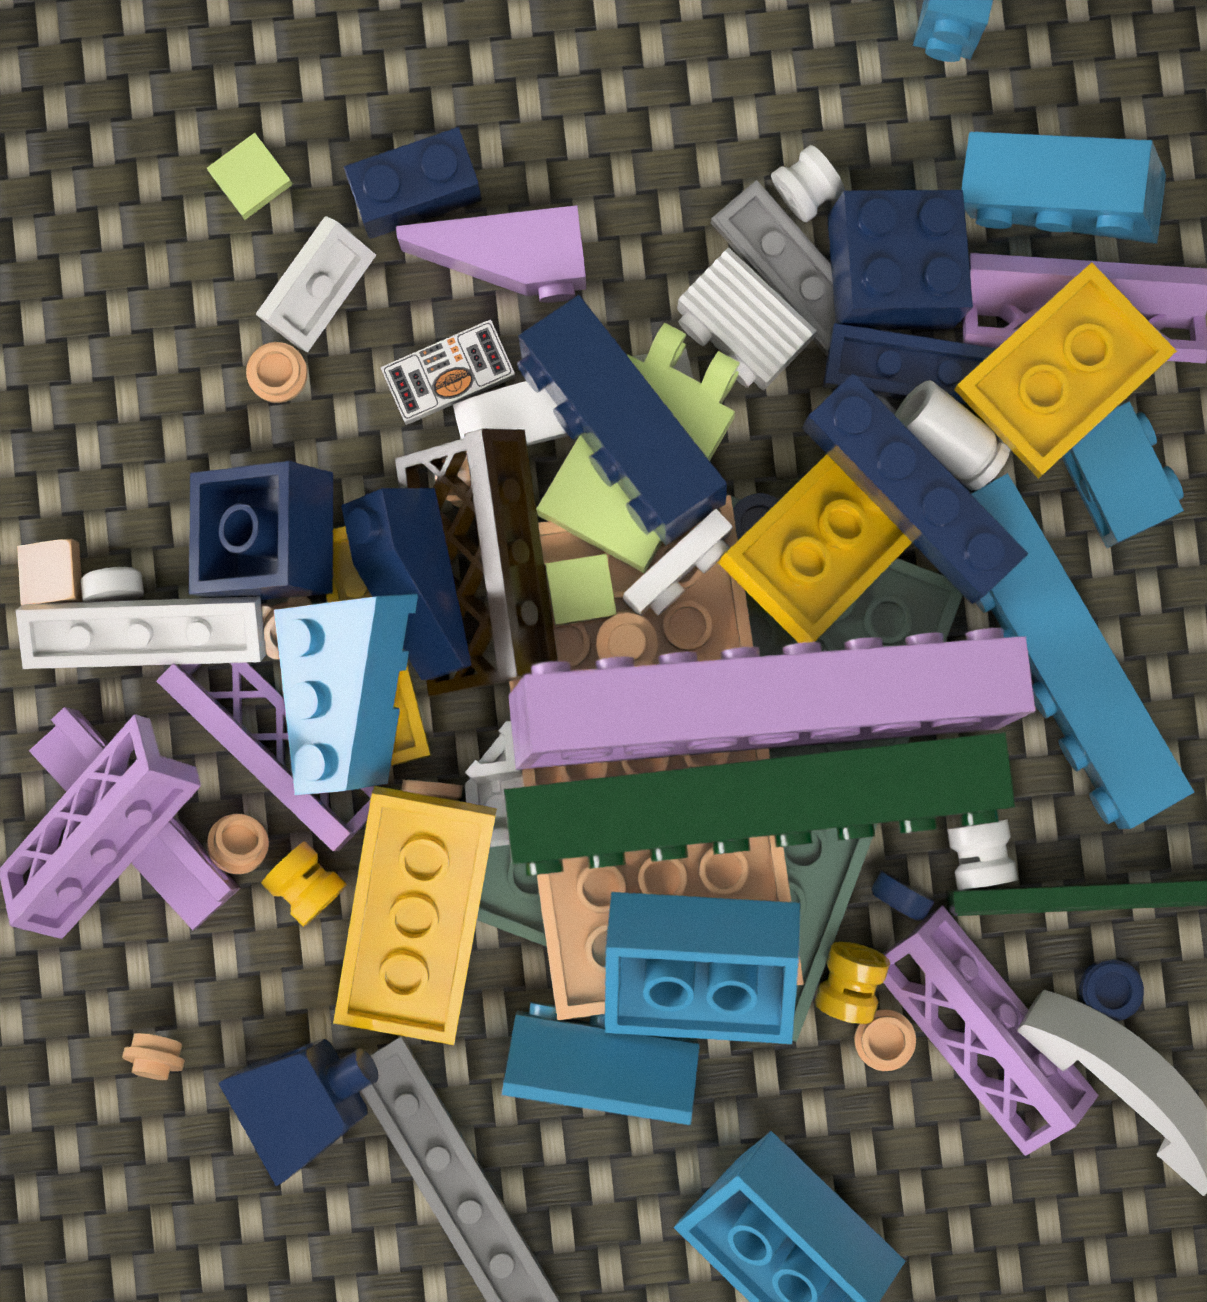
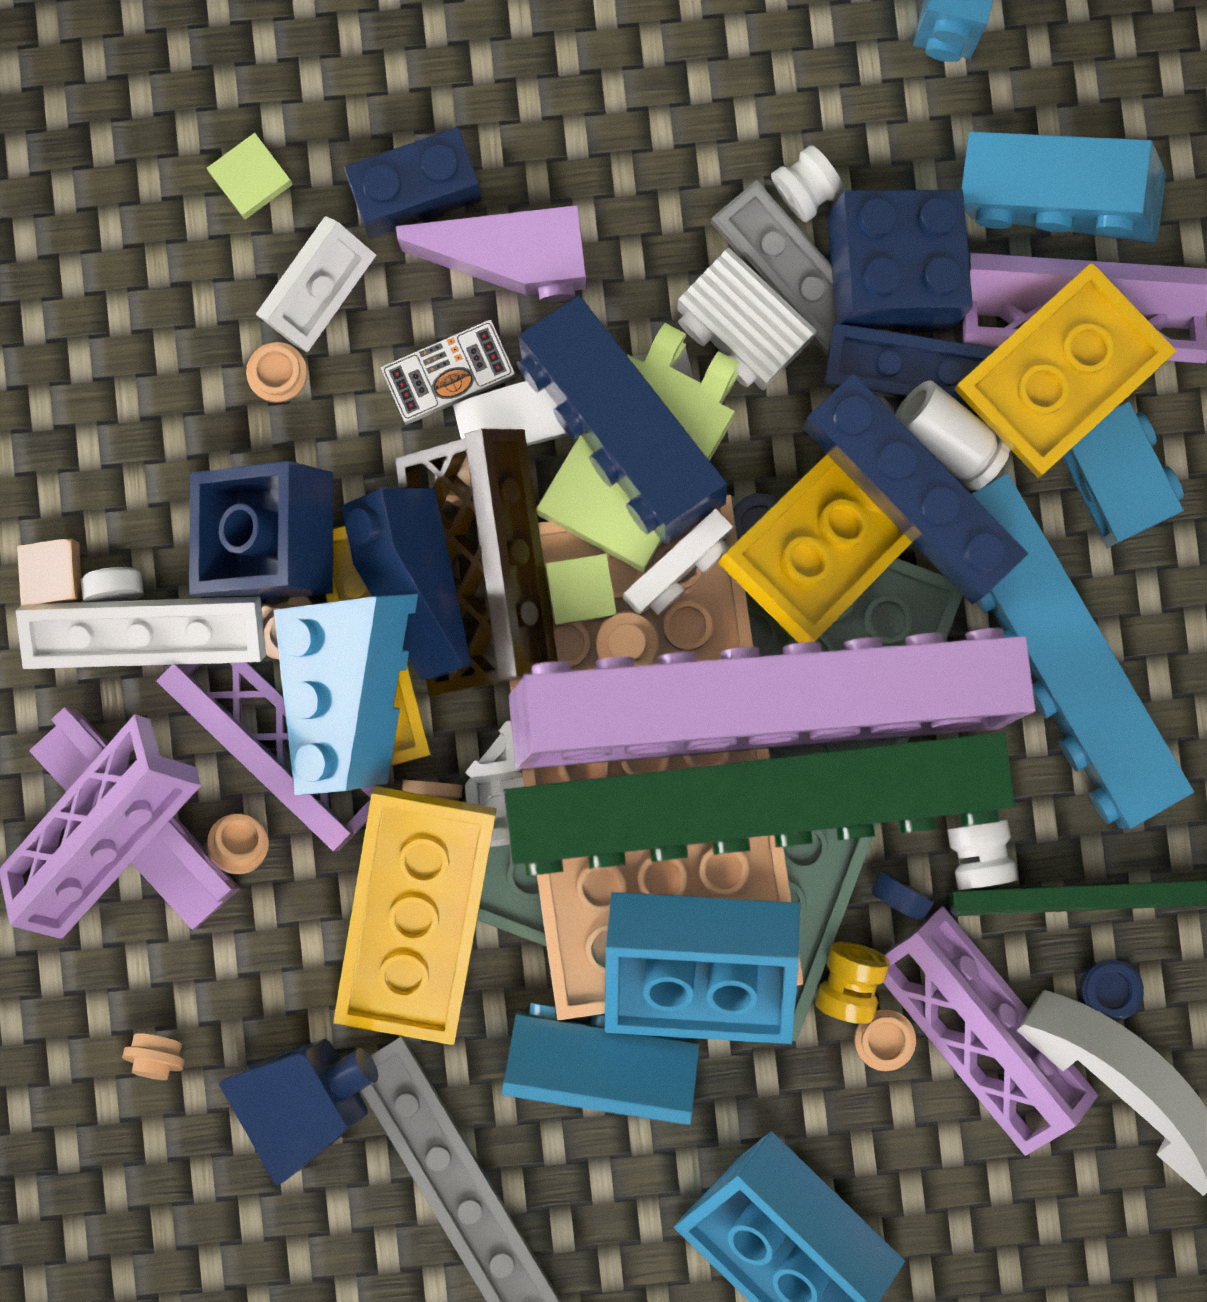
(304, 883): yellow wheel -> none

